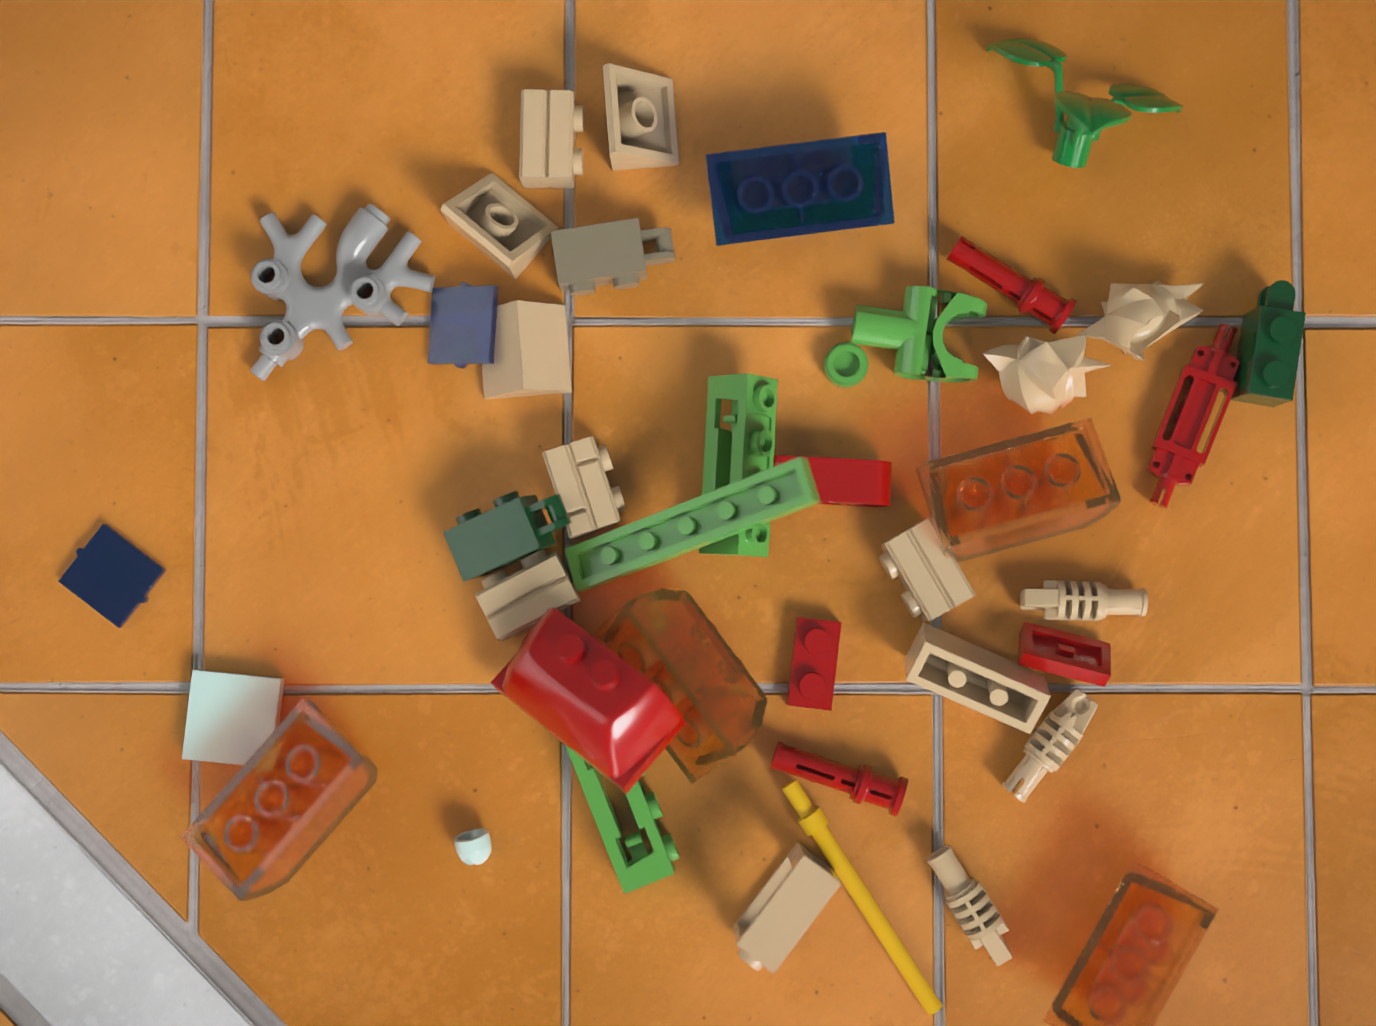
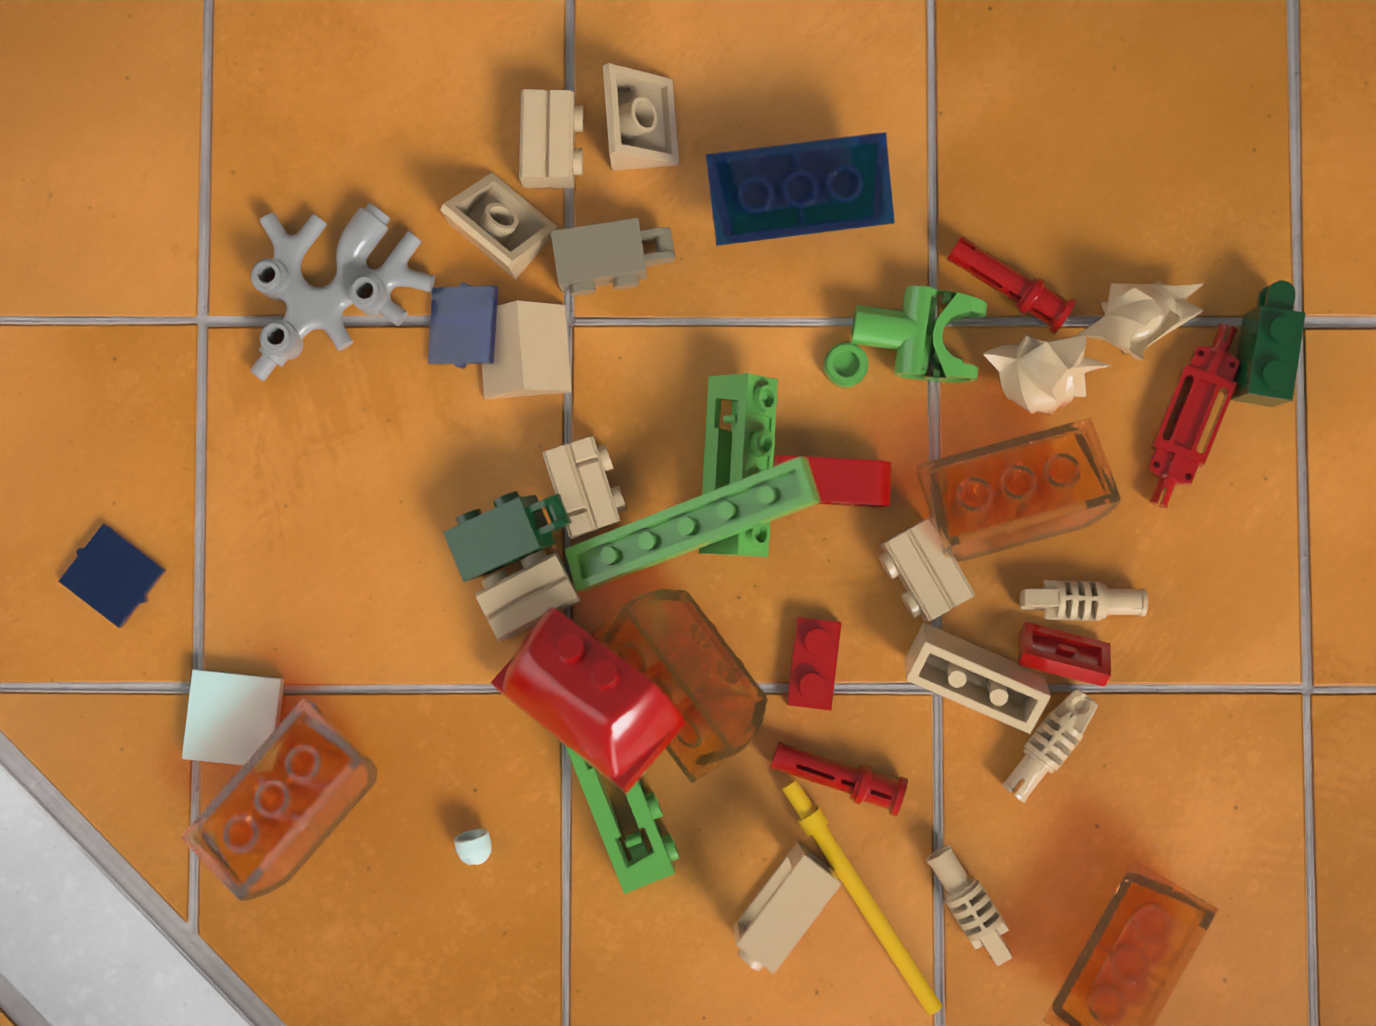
(1085, 114): green plant -> none

